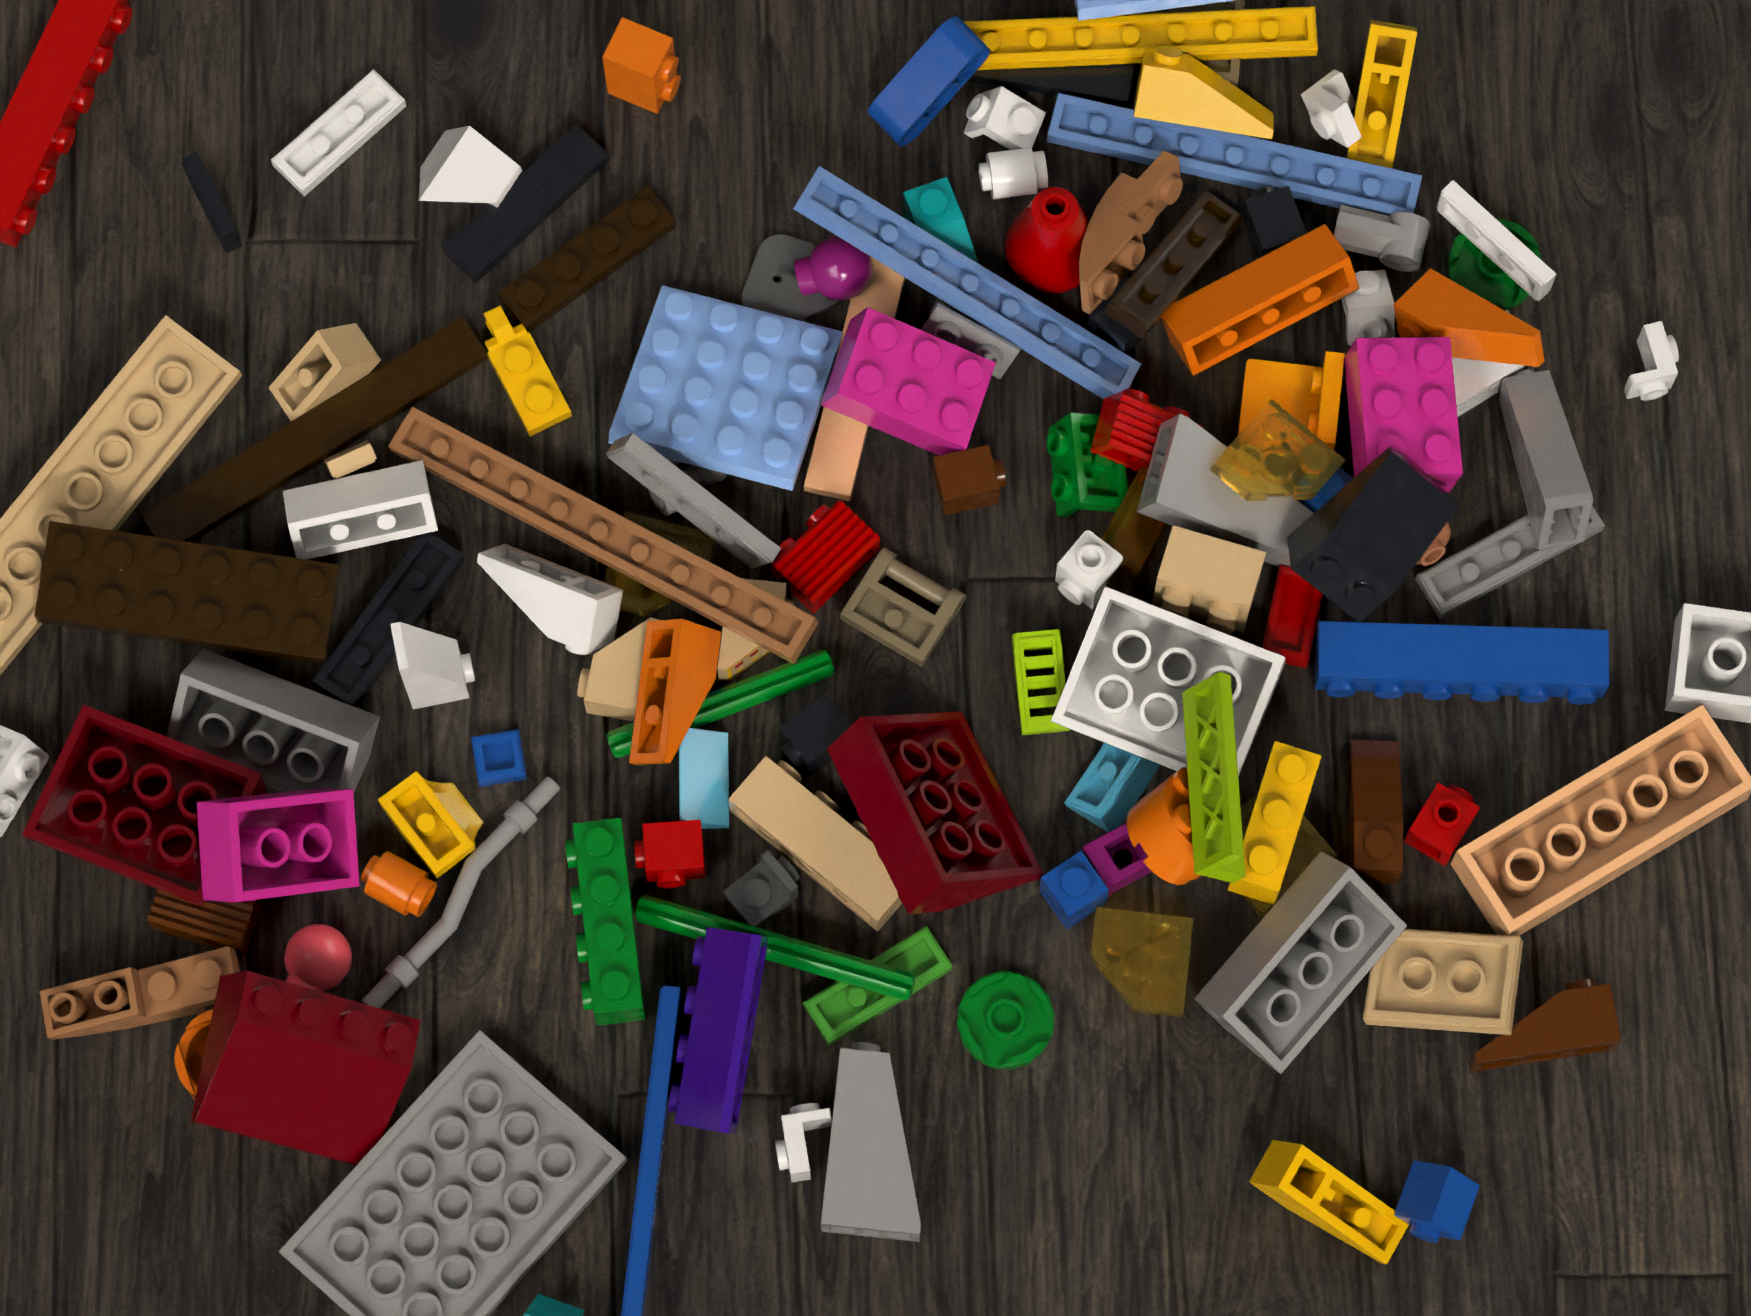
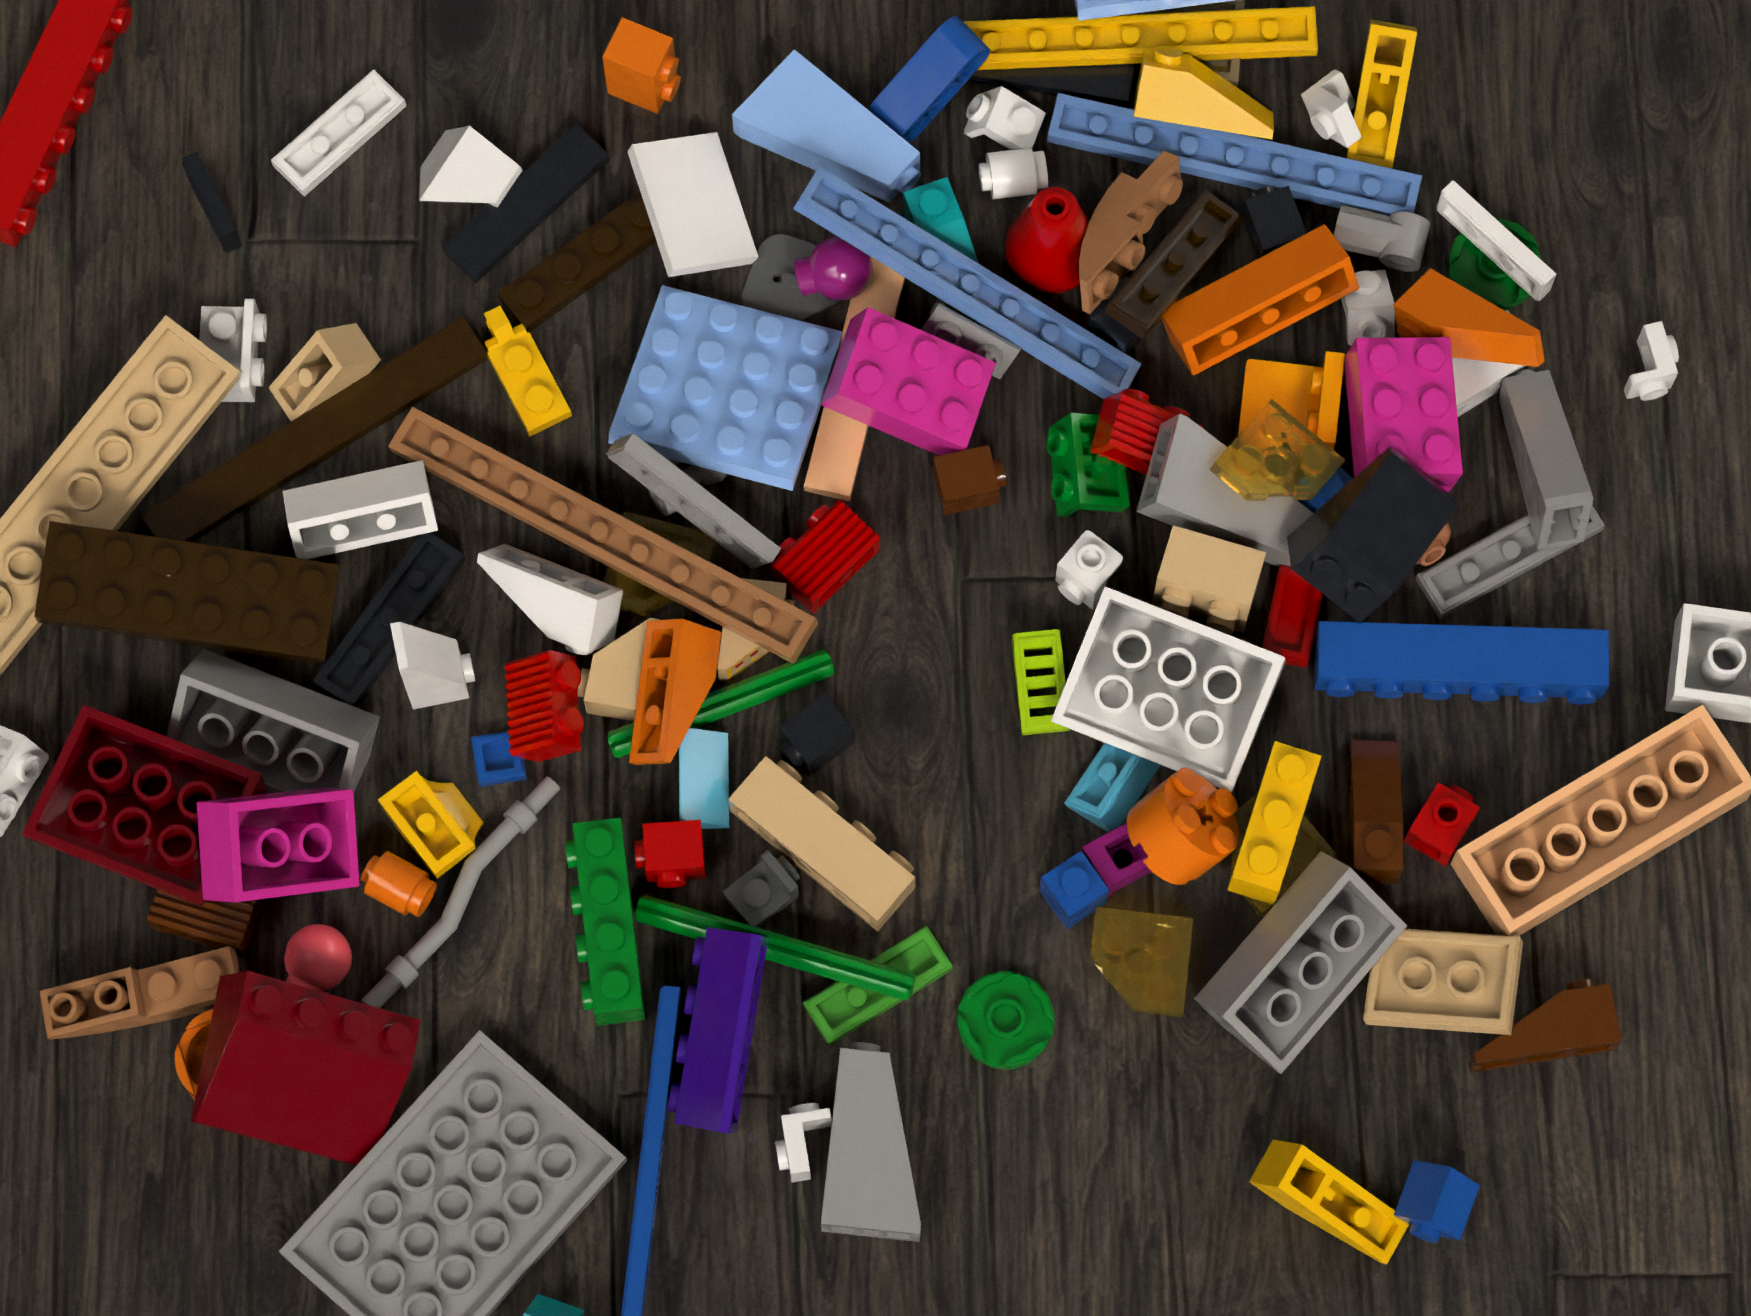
(235, 337): none -> white bracket
(350, 459): tan tile -> none
(543, 706): none -> red brick
(692, 204): none -> white tile
(821, 125): none -> light blue slope
(895, 619): dark tan plate -> none
(933, 809): dark red slope -> none
(1131, 531): clear orange tile -> none
(1213, 779): lime fence -> none

